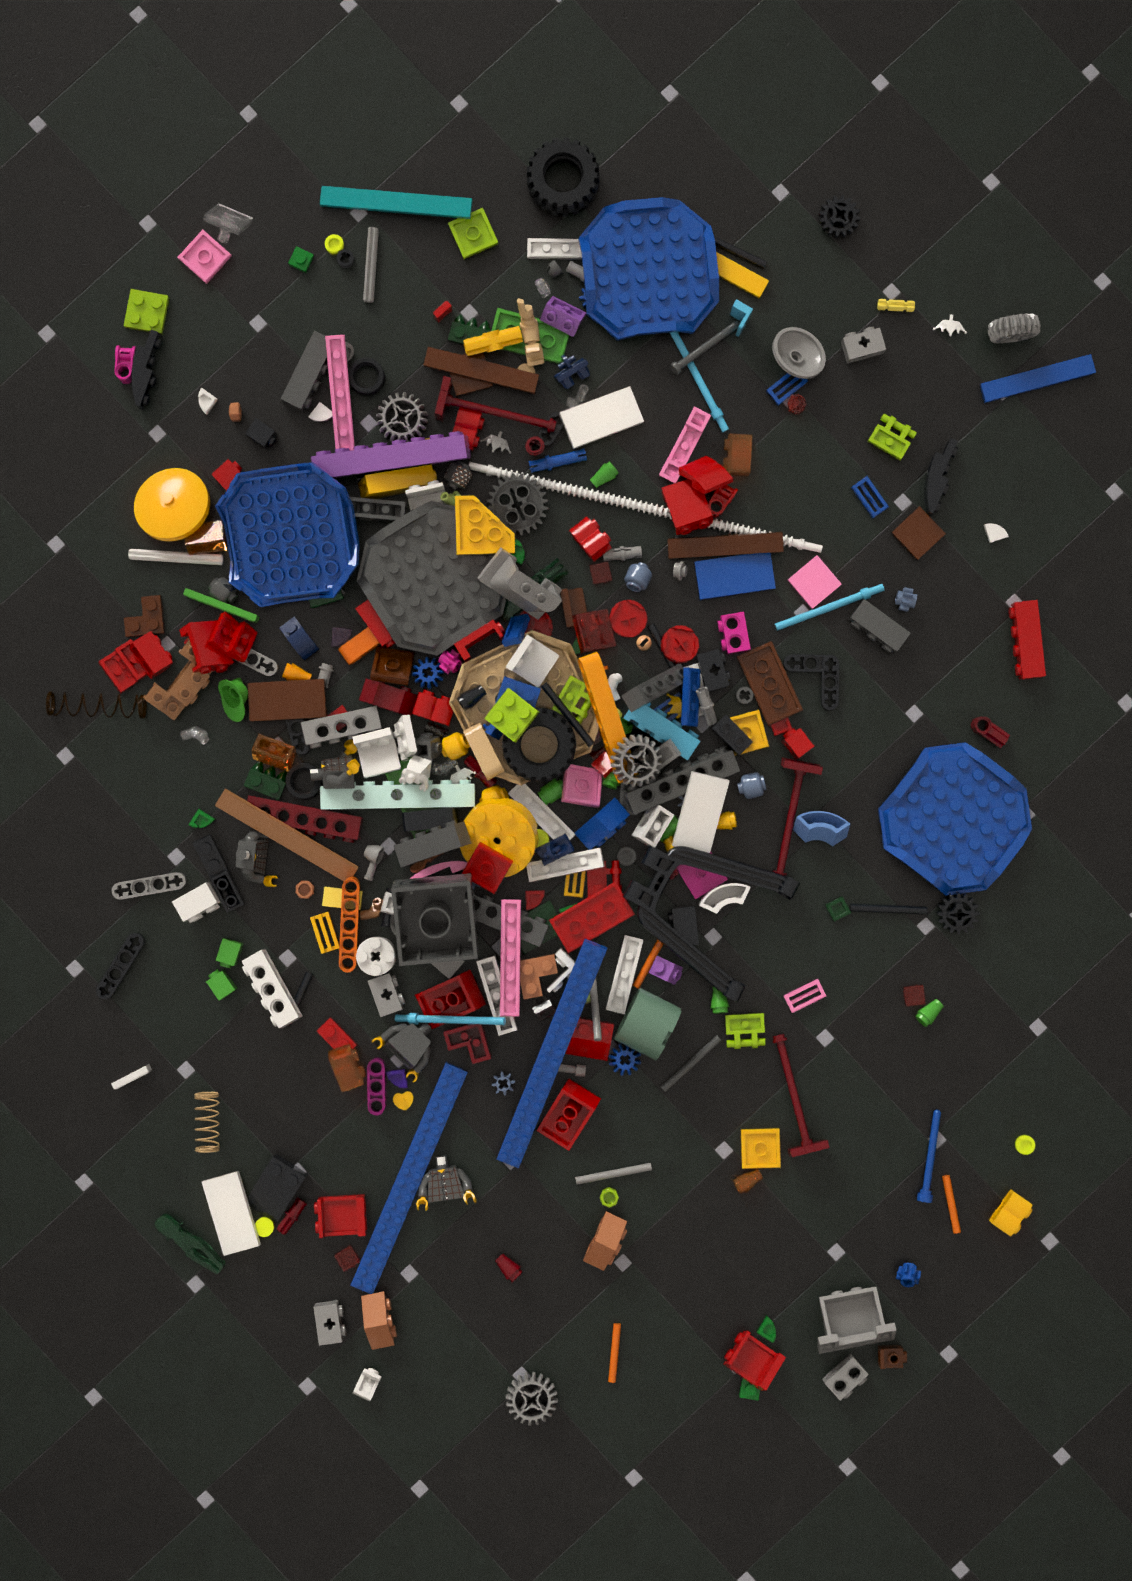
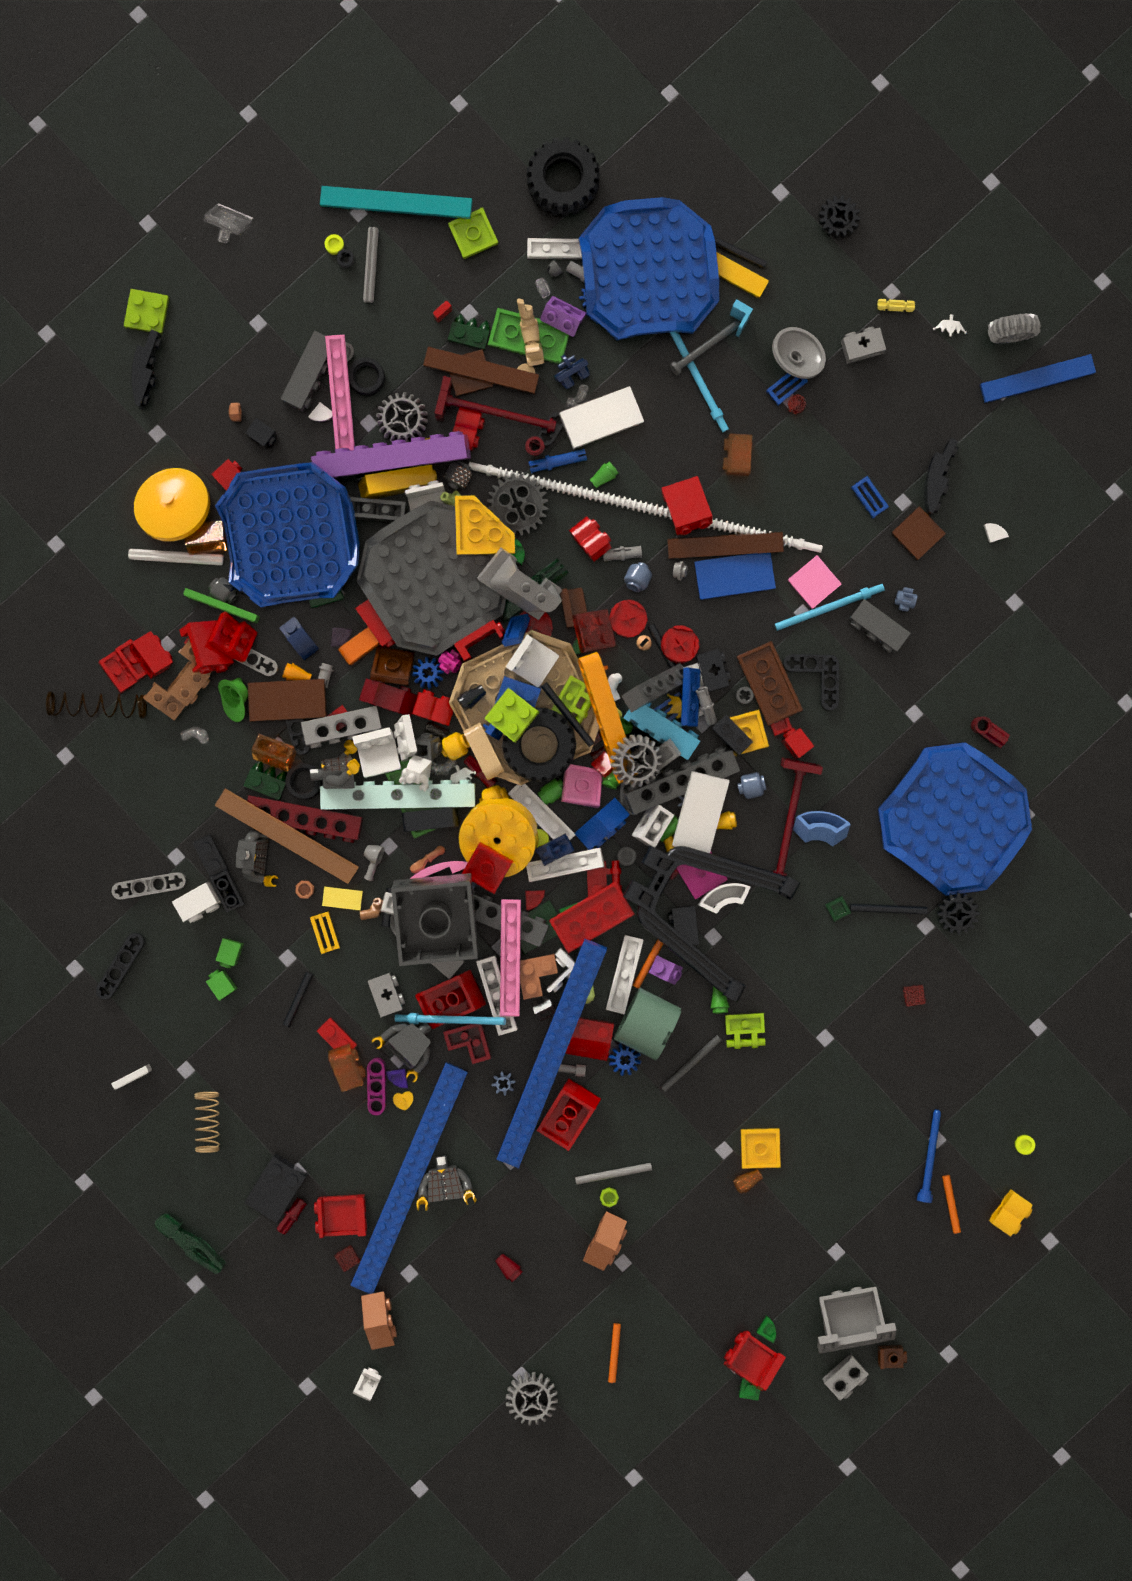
(124, 361): dark pink piece -> none
(150, 621): reddish brown plate -> none
(201, 819): green tile -> none
(204, 256): bright pink tile -> none
(206, 401): white tile -> none
(231, 1213): white tile -> none
(264, 1226): neon yellow tile -> none
(290, 1012): white brick -> none
(301, 259): green plate -> none
(326, 1333): light grey brick -> none
(346, 933): orange beam -> none
(365, 957): white brick -> none
(432, 844): dark grey brick -> none
(492, 340): yellow piece -> none
(497, 442): light grey piece -> none
(574, 894): yellow tile -> none
(595, 1012): light grey bar -> none
(600, 573): clear red tile -> none
(685, 444): bright pink slope -> none
(706, 474): red slope -> none
(722, 497): red piece -> none
(739, 632): dark pink brick -> none
(789, 1002): bright pink tile -> none
(807, 1145): dark red tile -> none
(889, 441): lime plate -> none
(908, 1274): blue gear -> none
(929, 1013): bright green cone -> none
(1028, 640): red brick -> none

